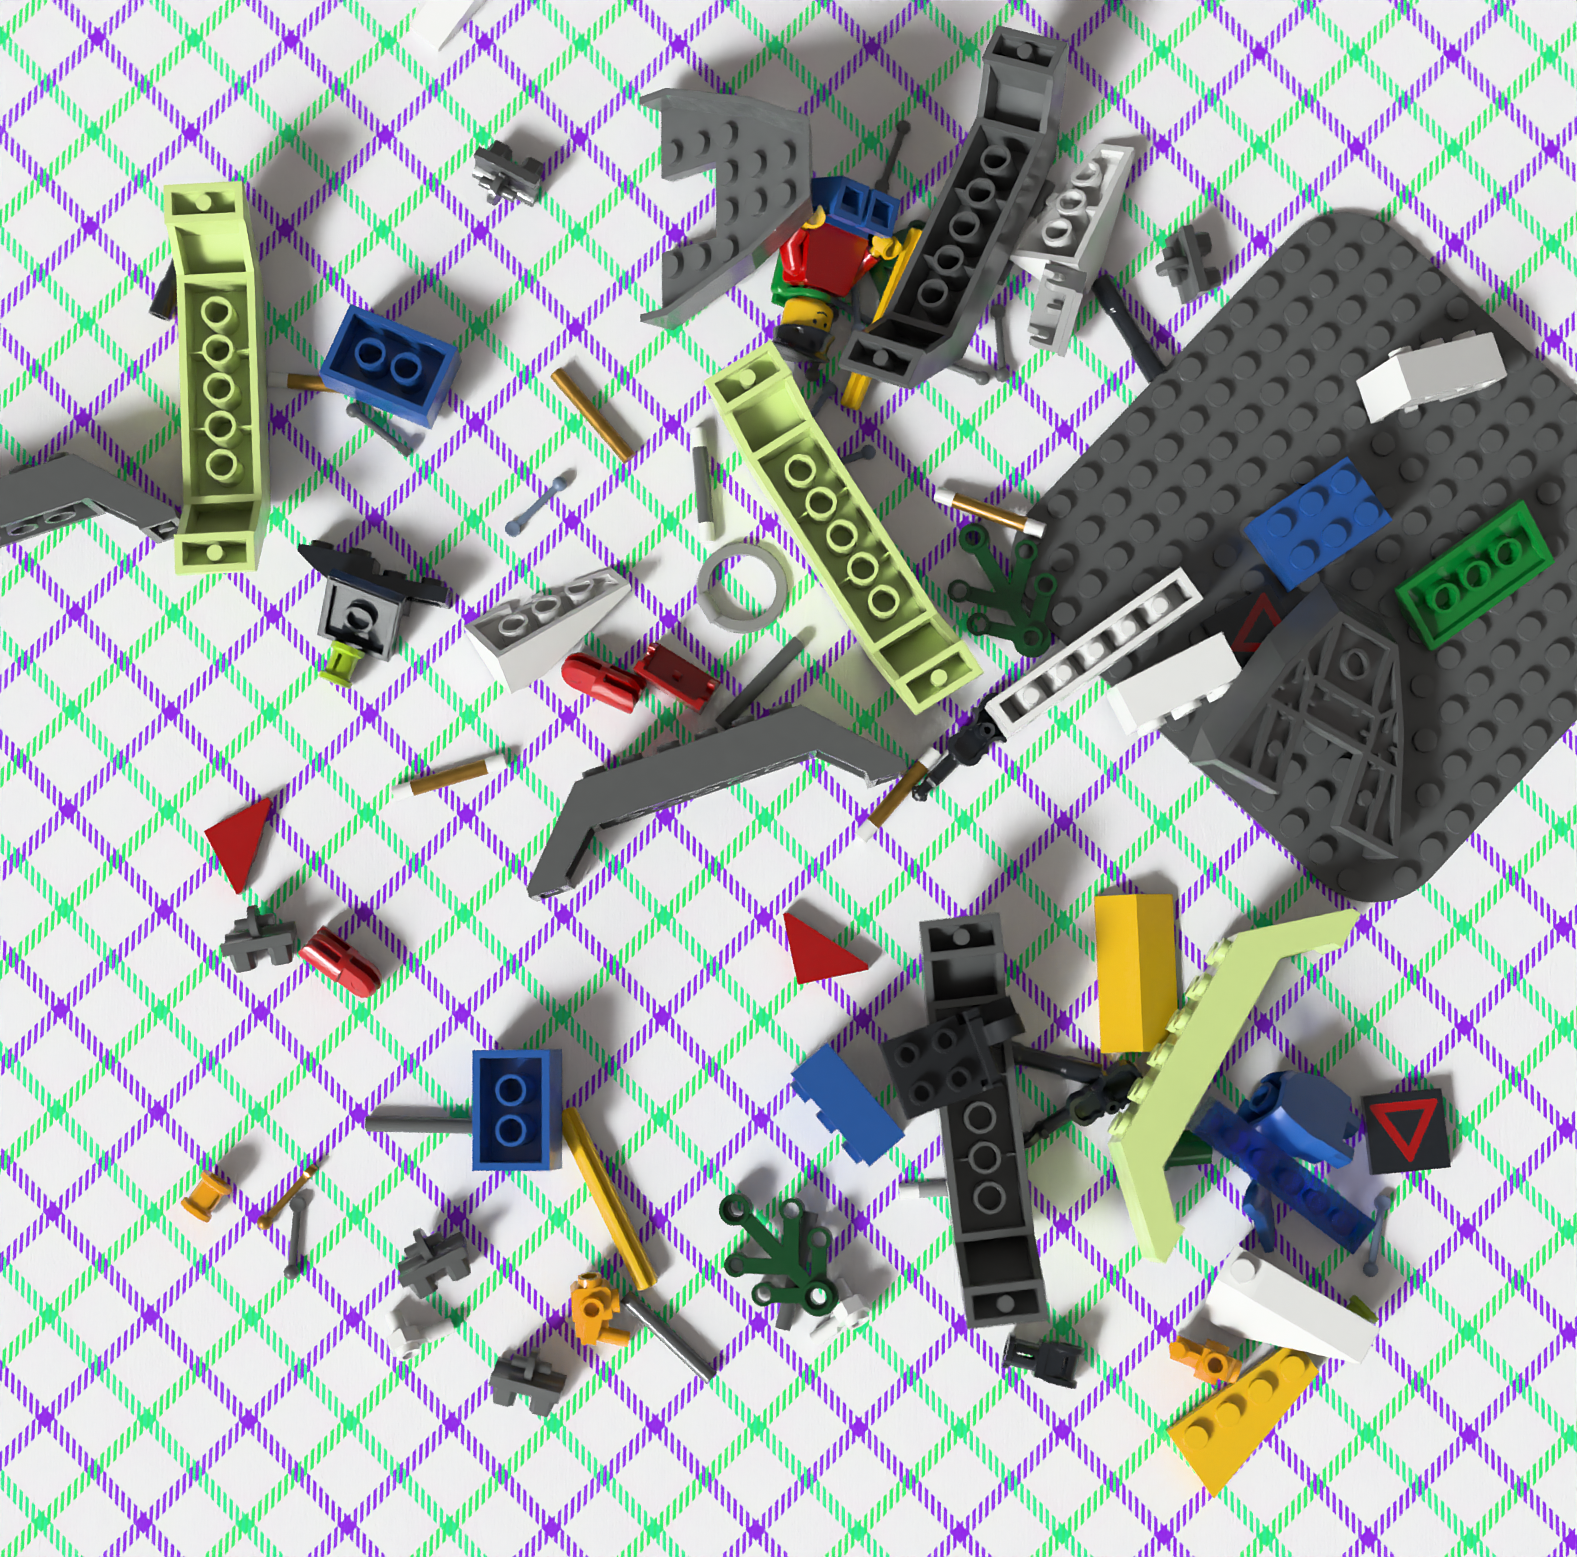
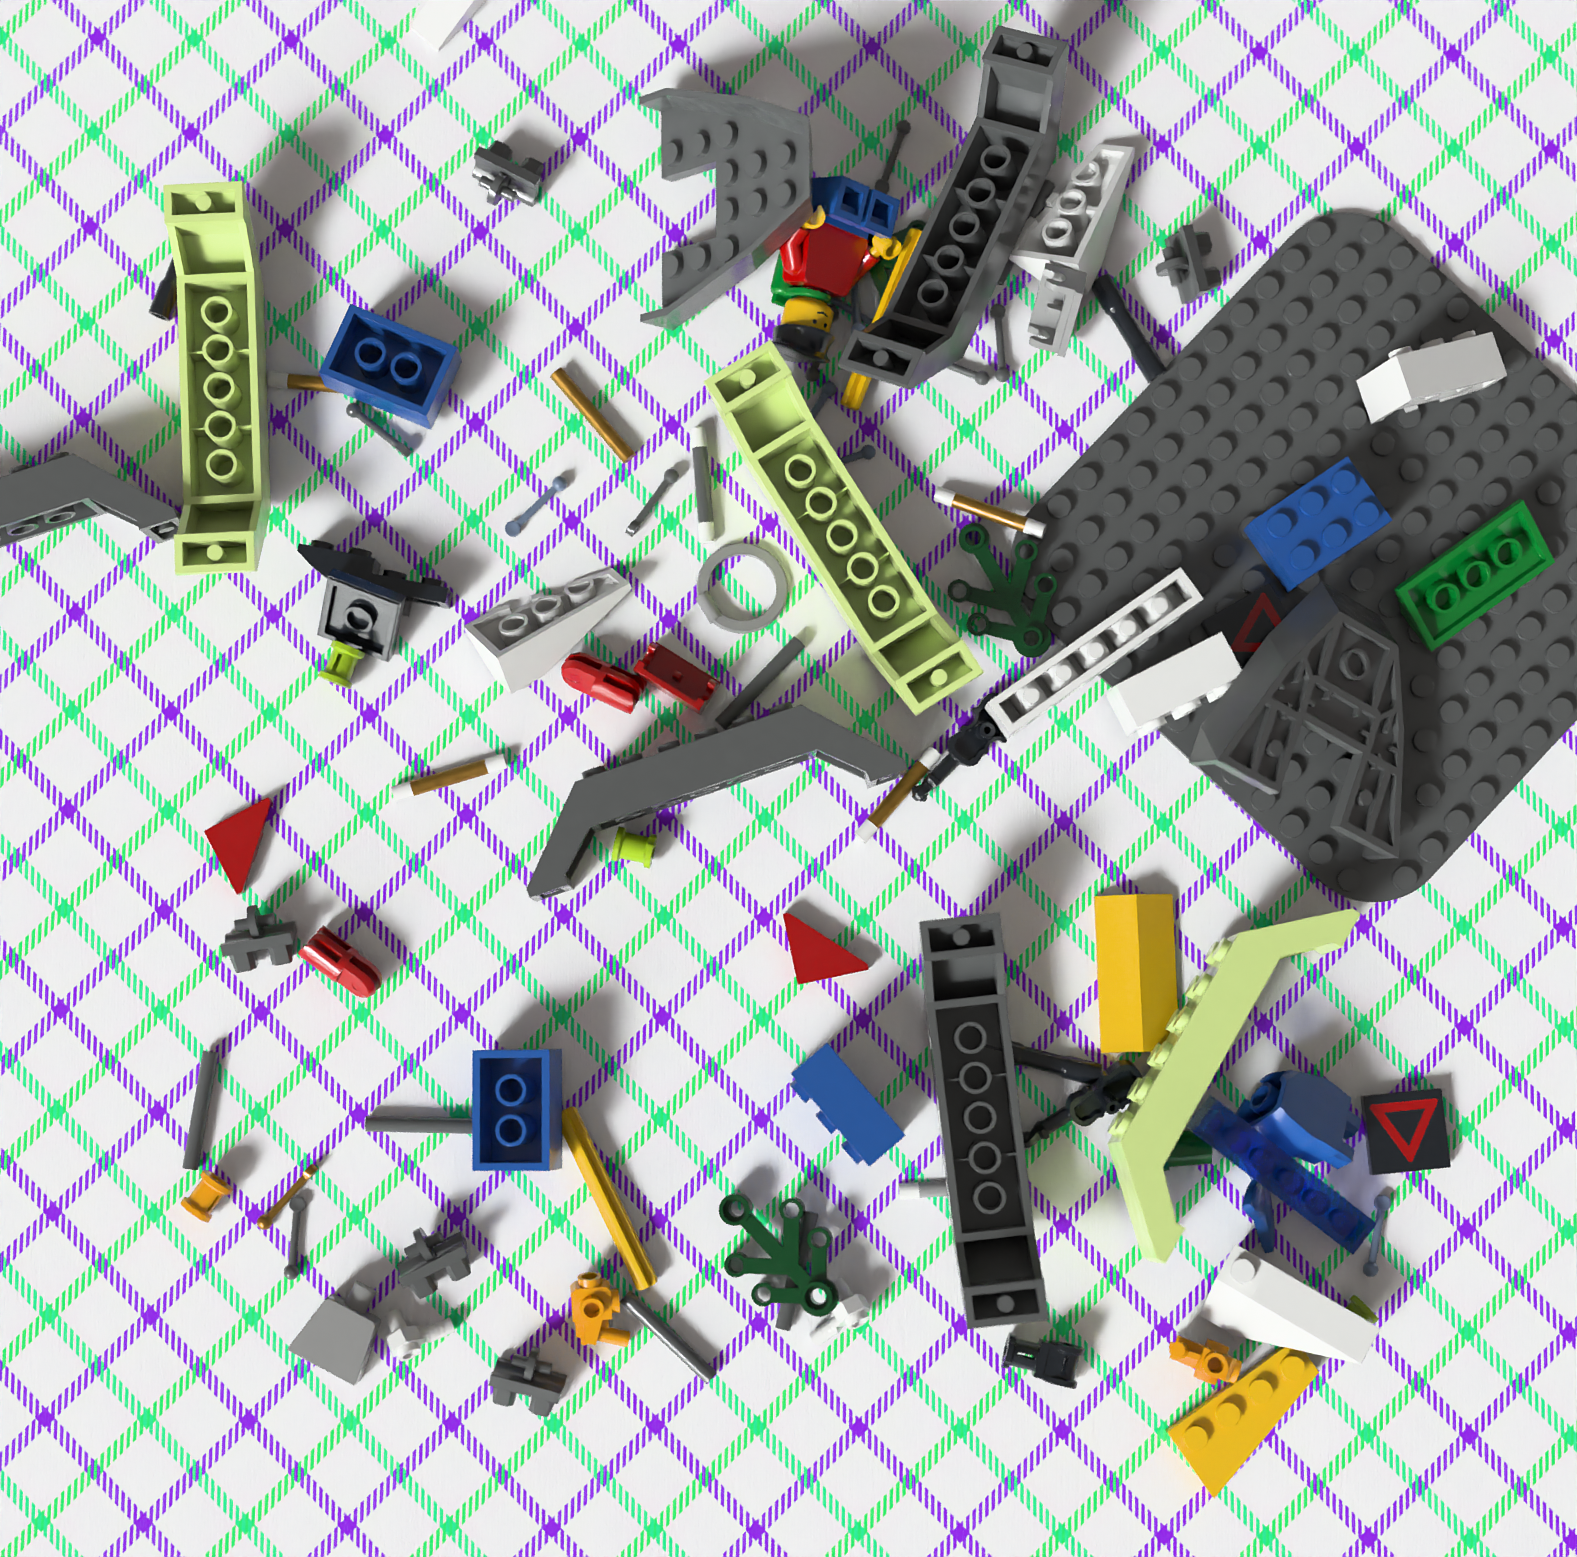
(200, 1110): none -> dark grey bar
(340, 1334): none -> light grey torso
(634, 847): none -> lime bush
(670, 477): none -> dark grey hinge
(950, 1060): black plate -> none

